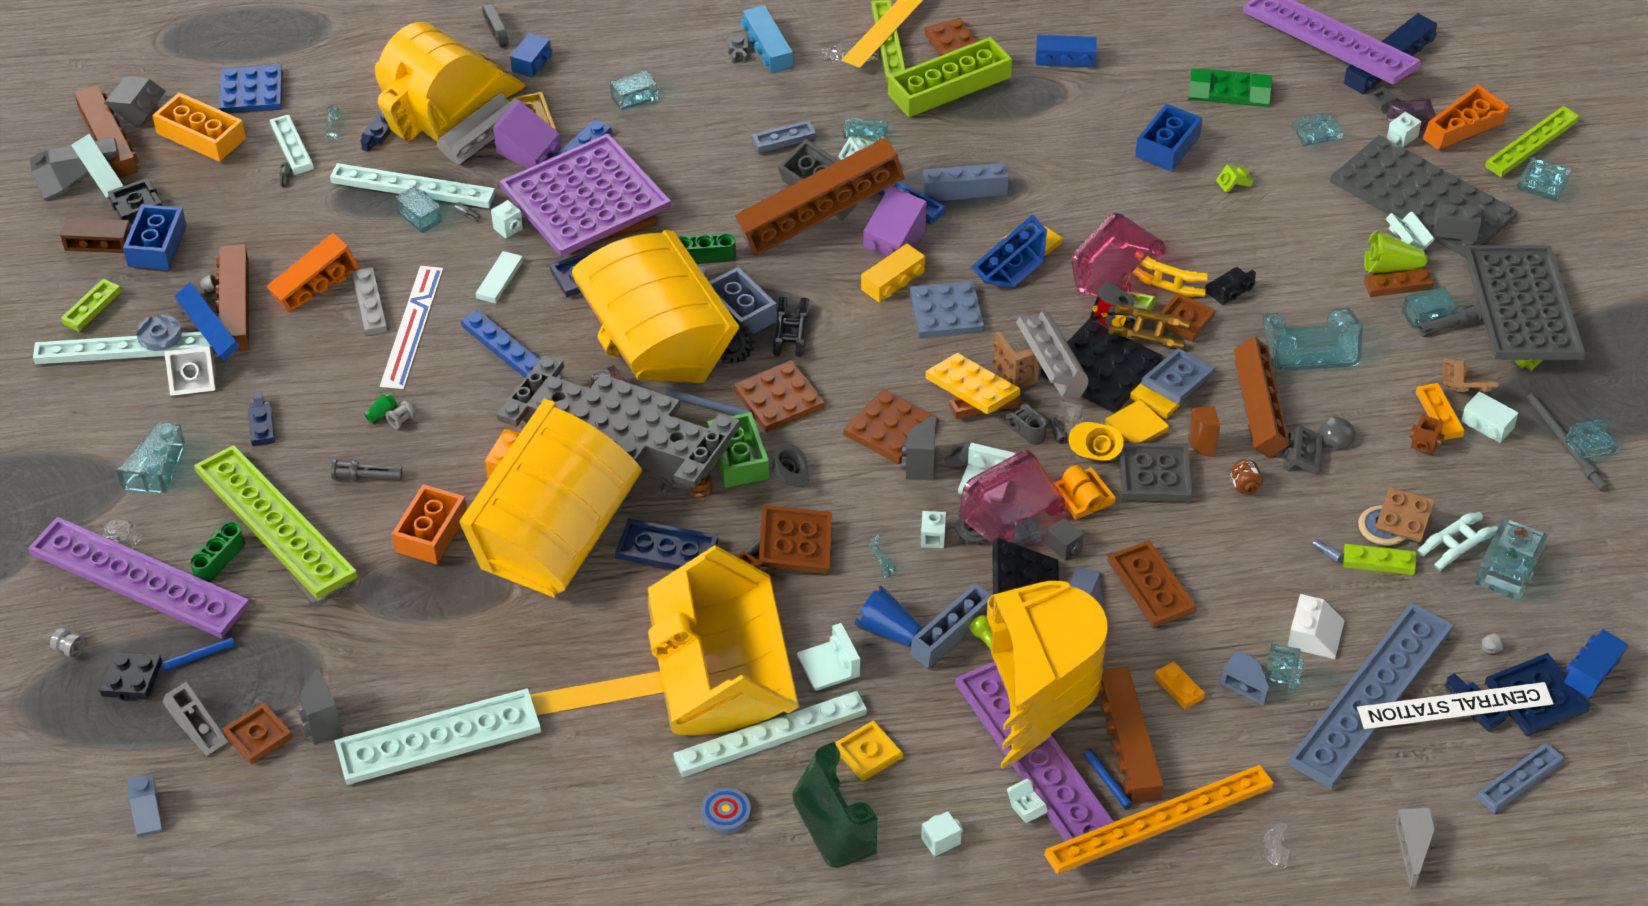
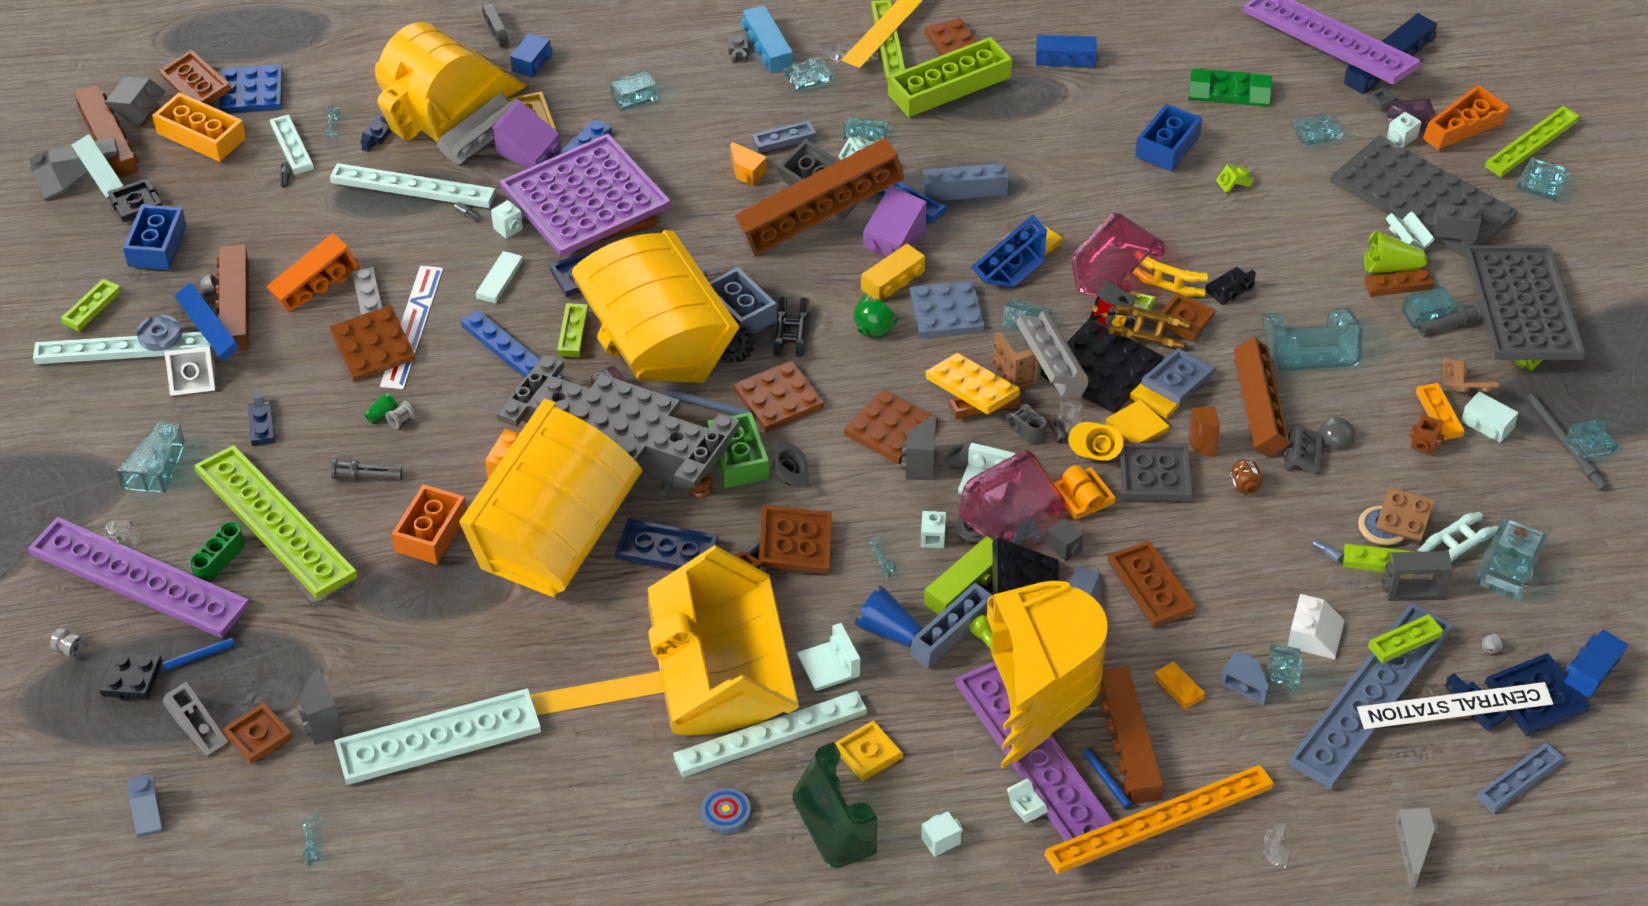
(95, 235): reddish brown brick -> none
(195, 78): none -> plate
(310, 851): none -> clear light blue piece
(372, 343): none -> dark orange plate
(419, 209): clear light blue brick -> none
(572, 330): none -> lime plate
(710, 247): green beam -> none
(747, 164): none -> light orange slope
(808, 74): none -> clear light blue plate
(873, 317): none -> green cylinder
(972, 568): none -> lime brick
(1016, 308): none -> clear light blue bracket
(1405, 638): none -> lime plate
(1424, 562): none -> dark grey window

